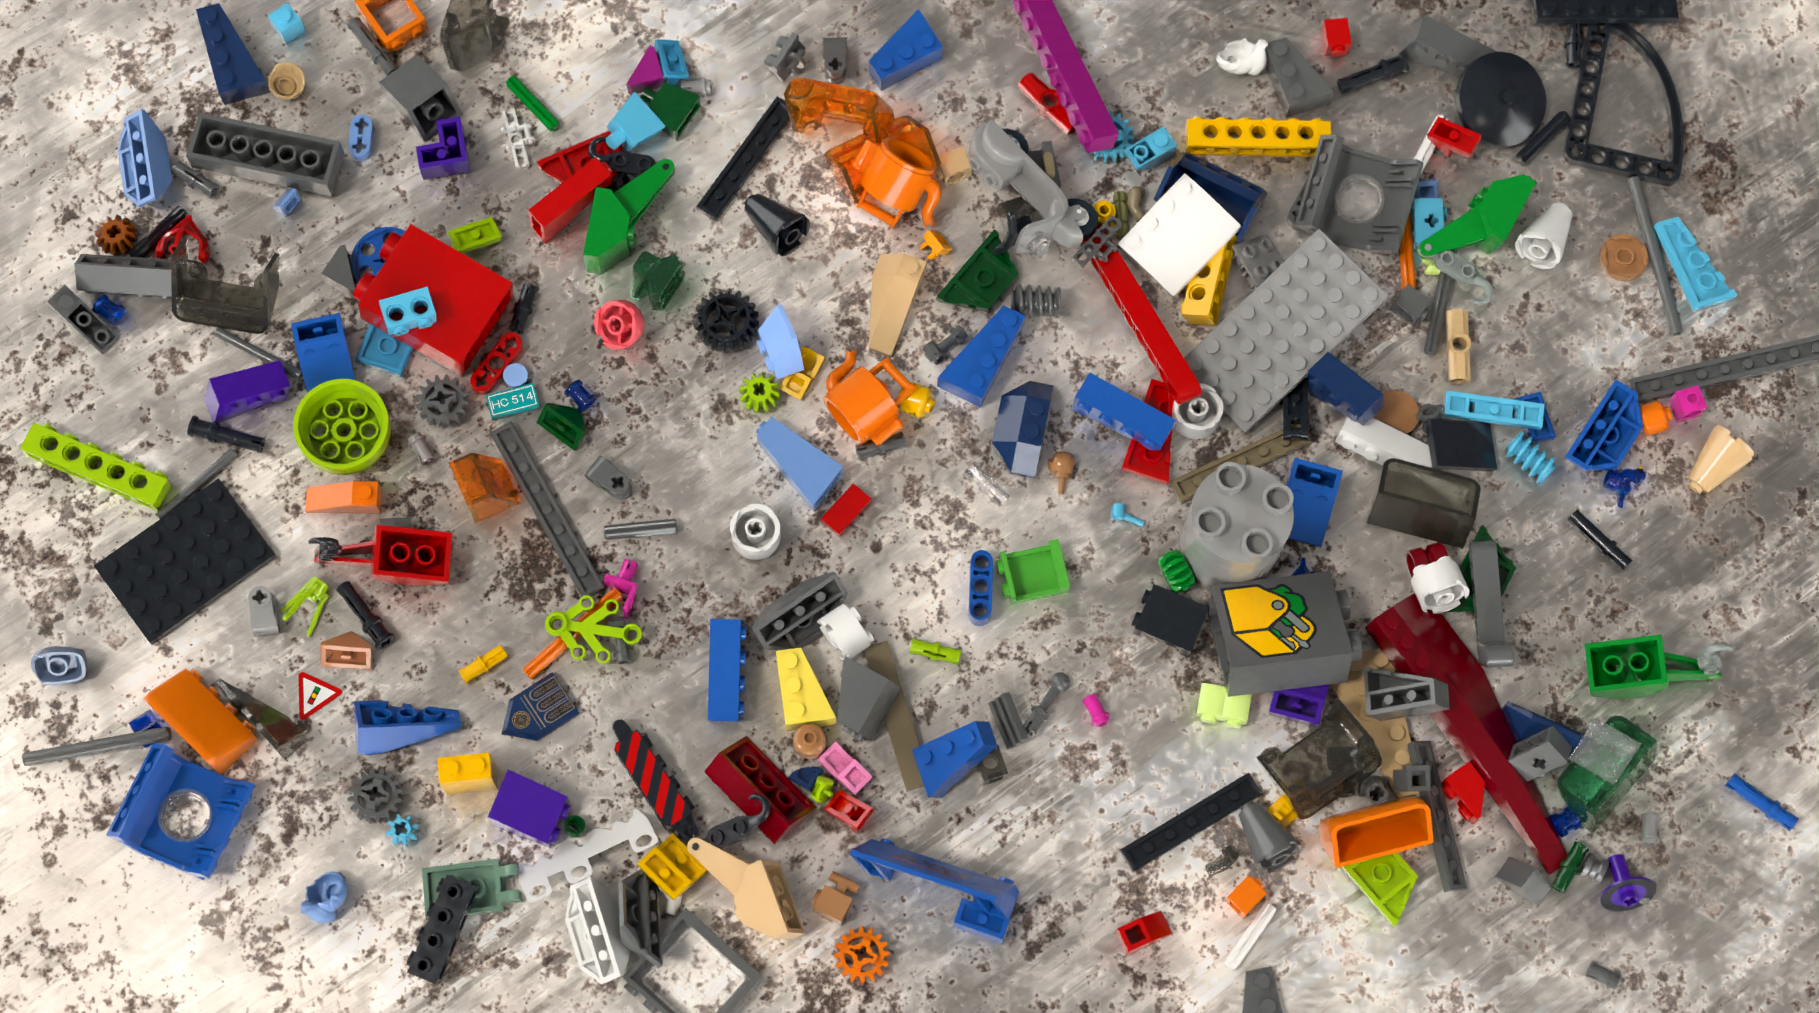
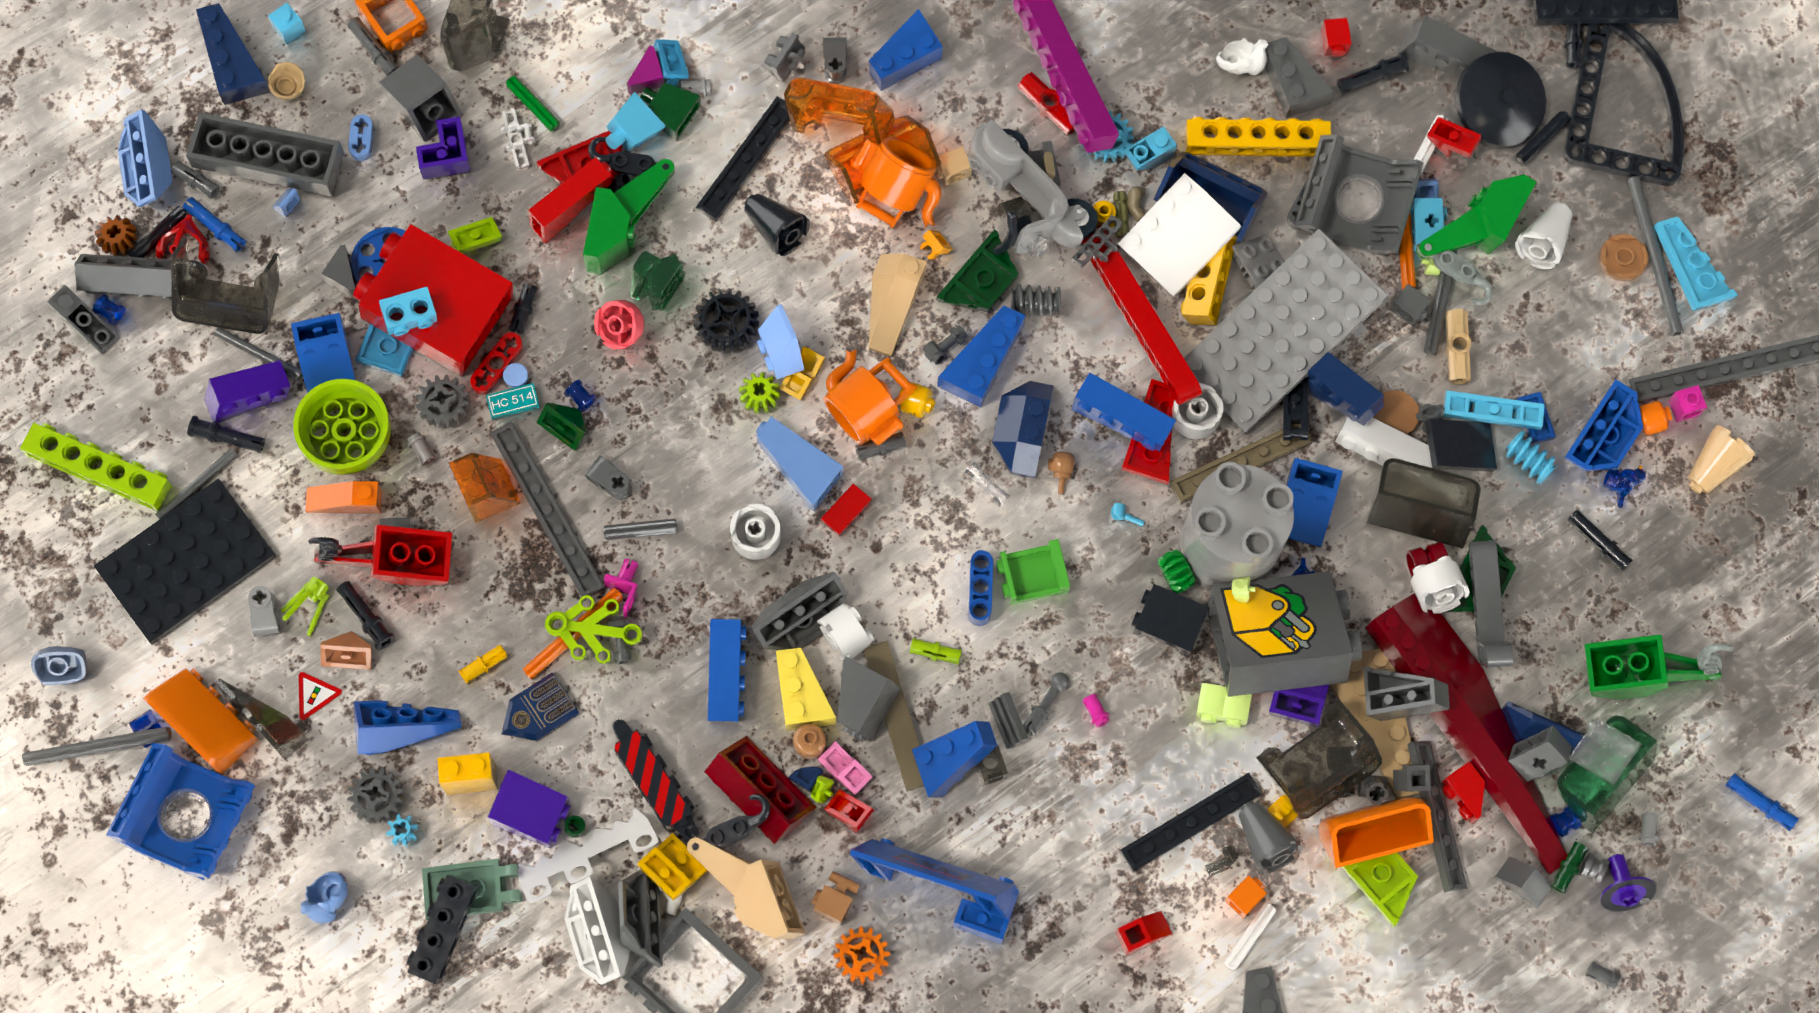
(221, 230): none -> blue pin
(1241, 589): none -> yellowish green piece

